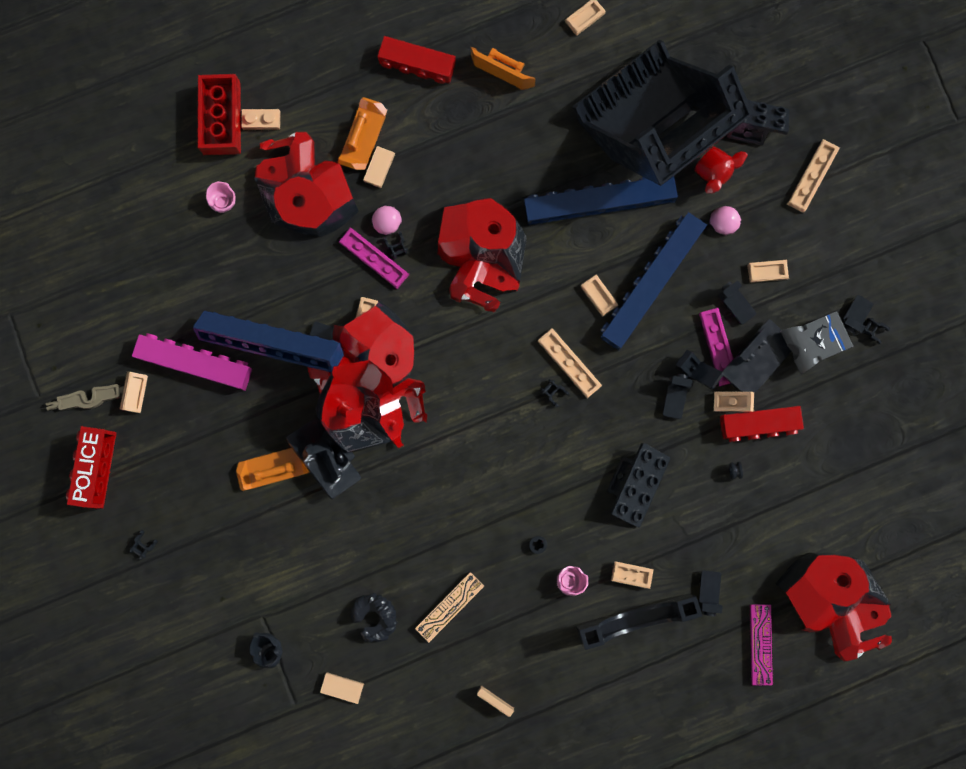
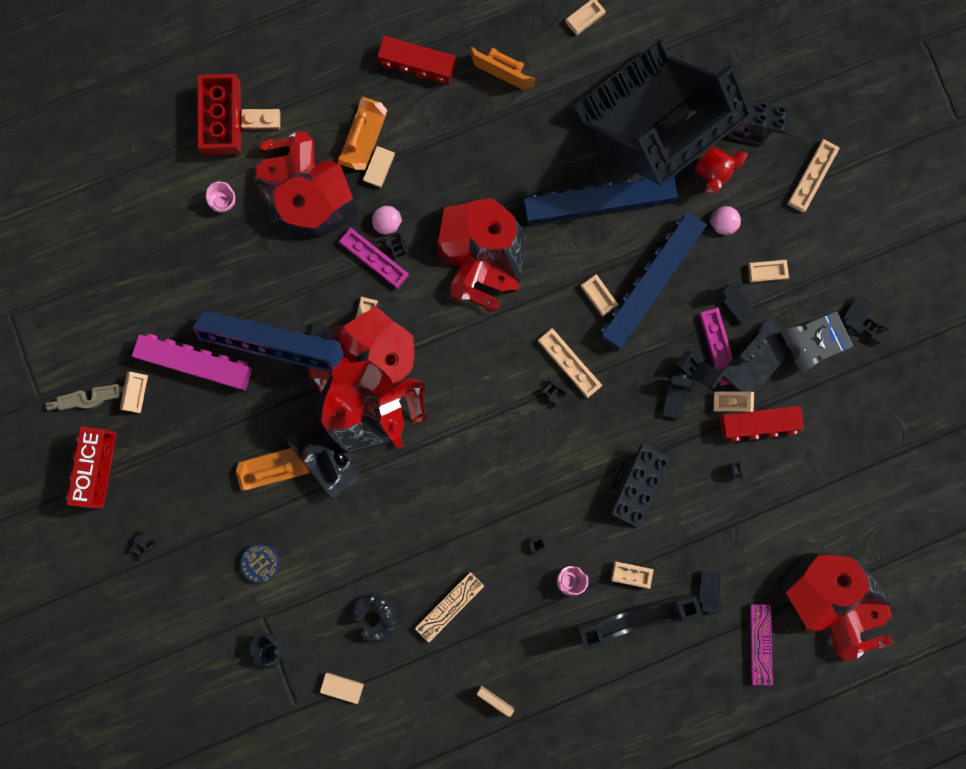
(260, 563): none -> dark blue tile

